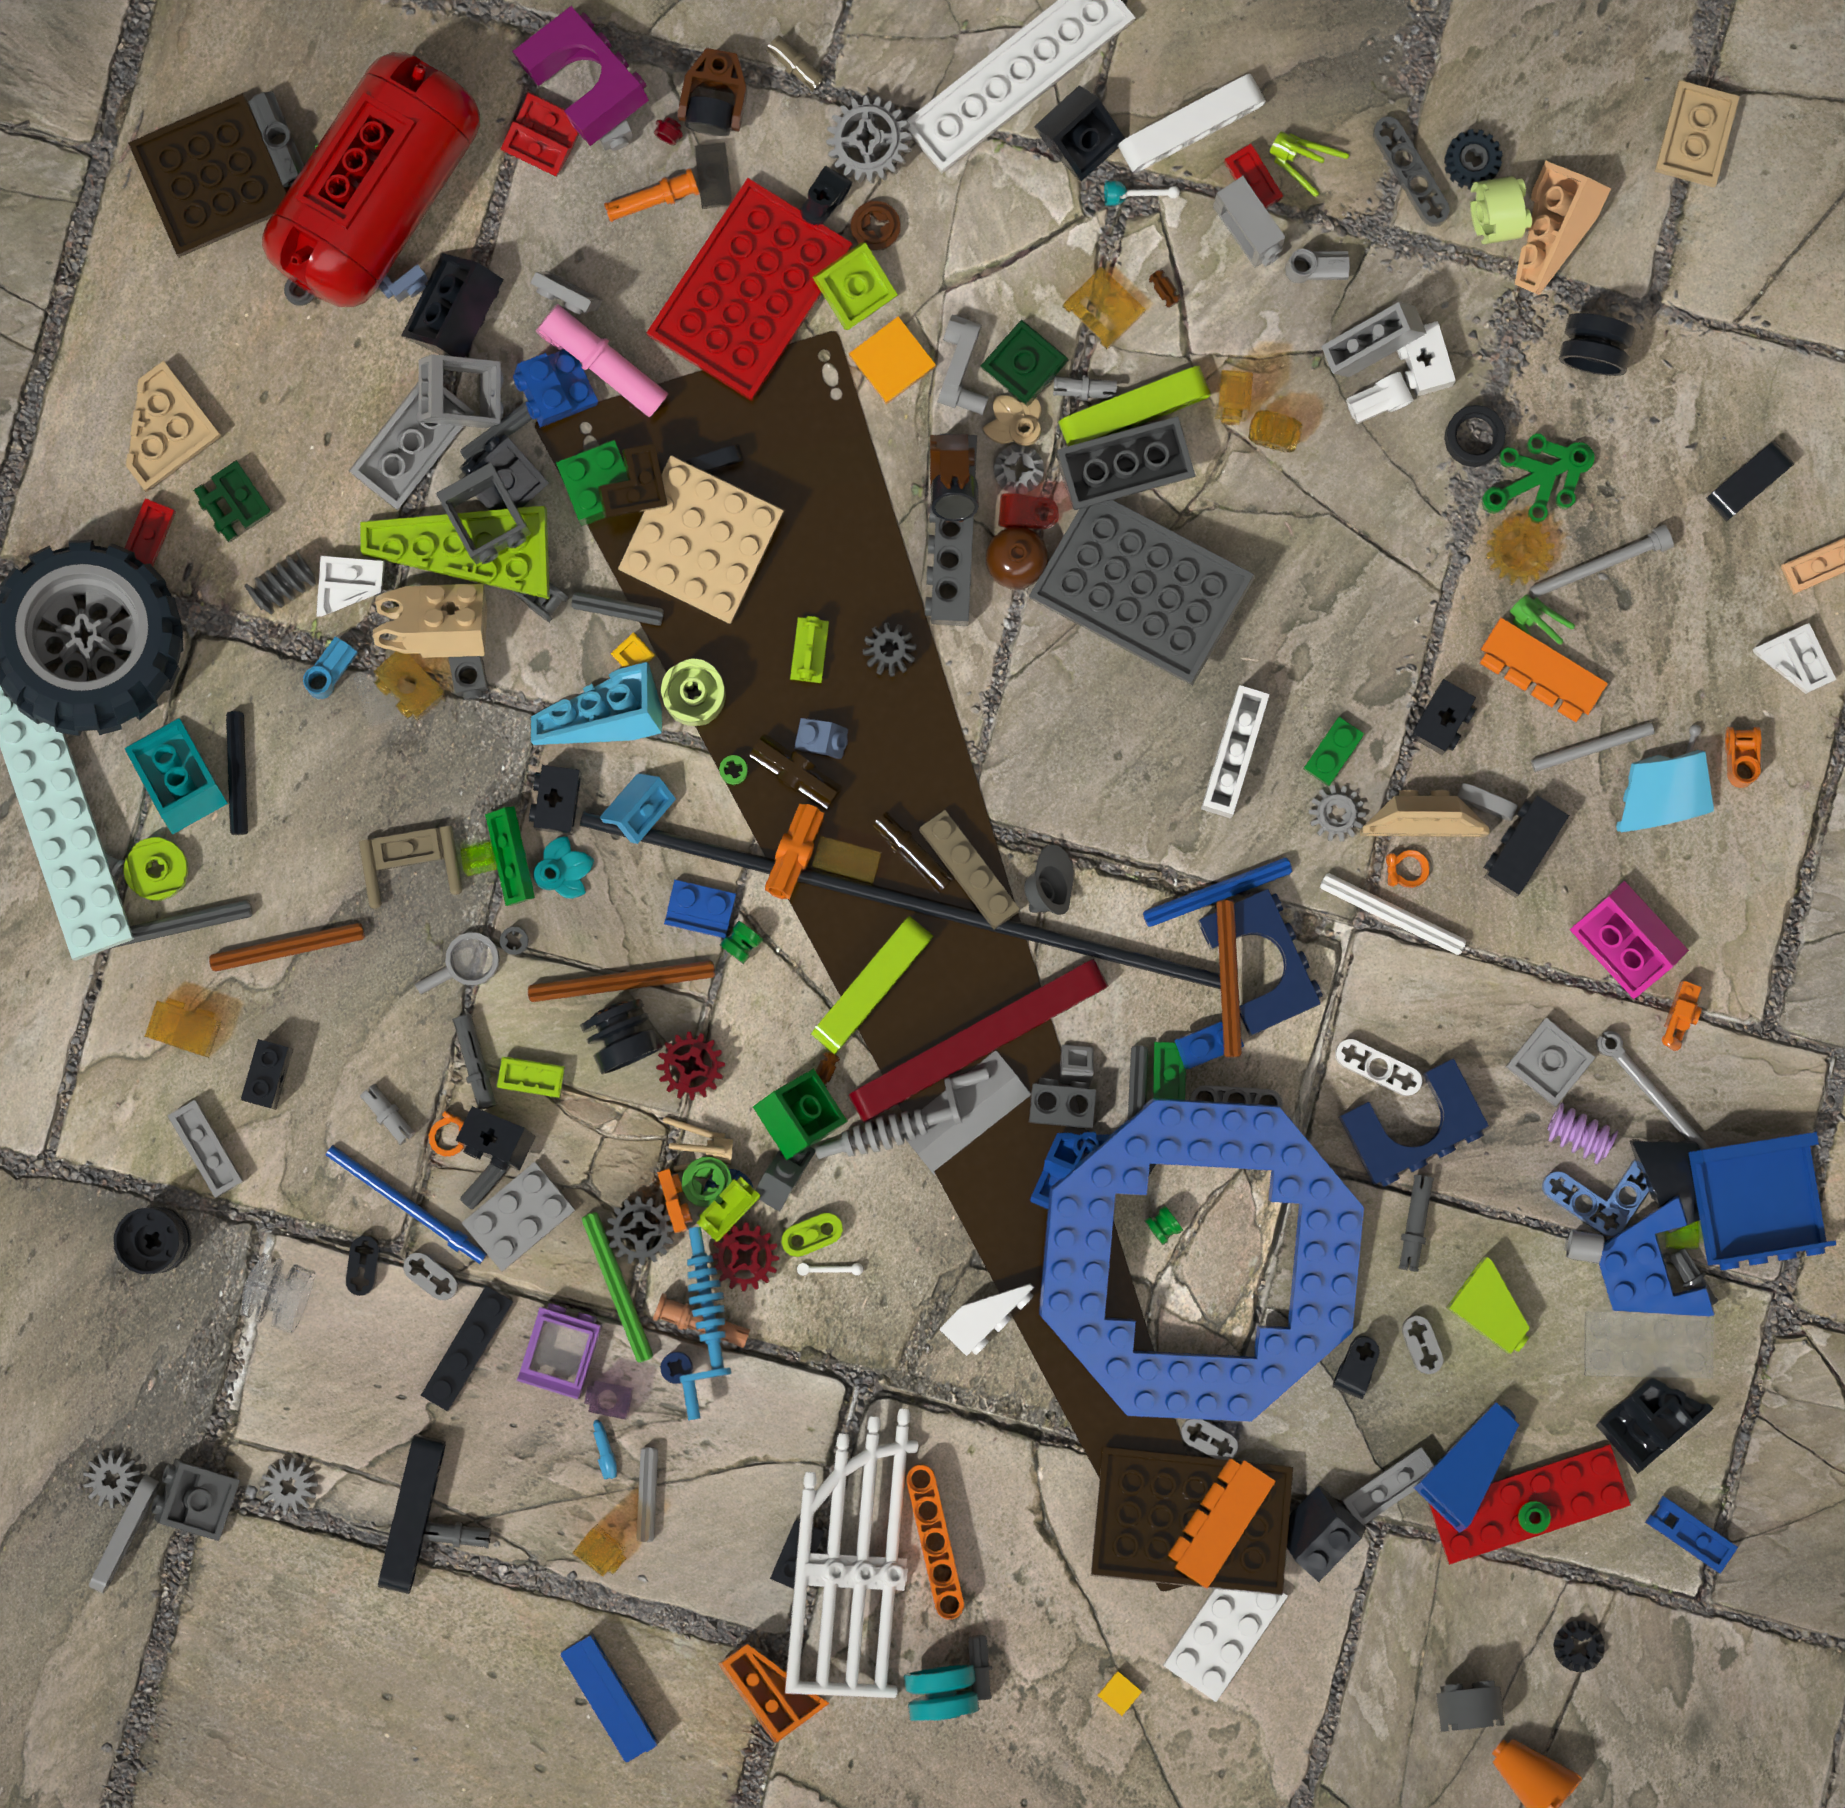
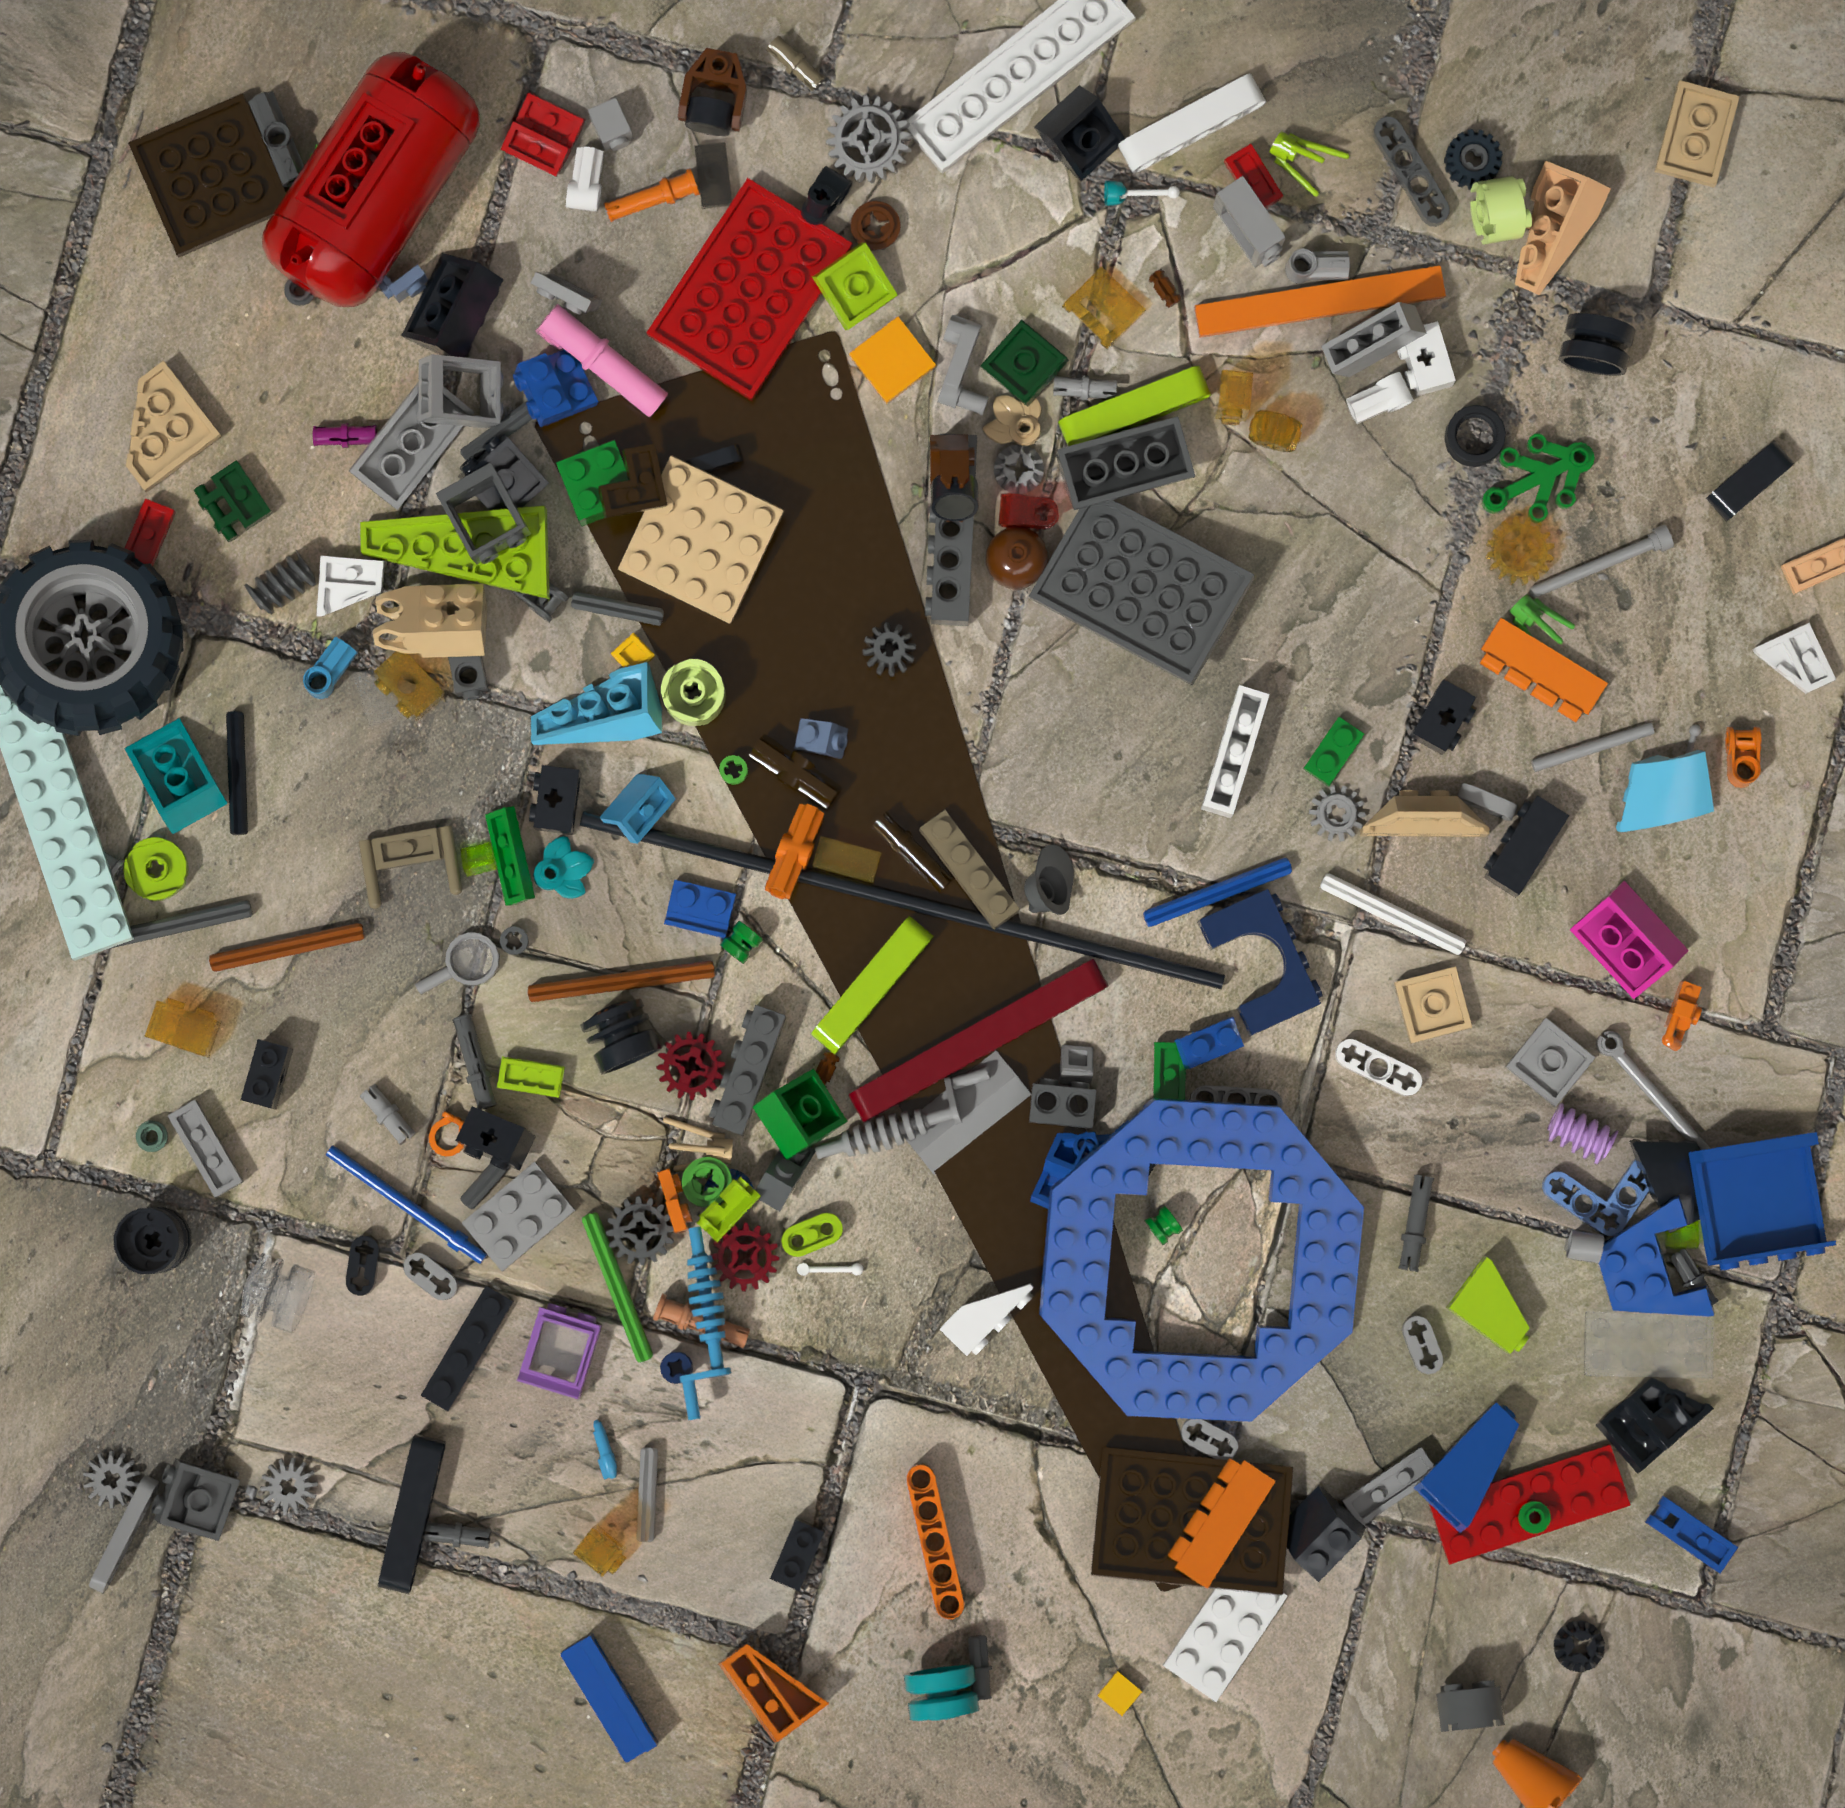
(144, 1129): none -> sand green plate
(344, 435): none -> magenta pin
(570, 40): magenta arch -> none
(584, 188): none -> white piece
(623, 1403): clear purple brick -> none
(668, 131): dark red plate -> none
(749, 1070): none -> dark grey brick
(809, 649): lime hinge -> none
(850, 1571): white piece -> none
(1137, 1080): dark grey axle -> none
(1229, 978): dark orange axle -> none
(1319, 301): none -> orange tile
(1355, 1373): black piece -> none
(1394, 879): orange piece -> none
(1432, 1005): none -> tan plate
(1458, 1121): dark blue arch -> none

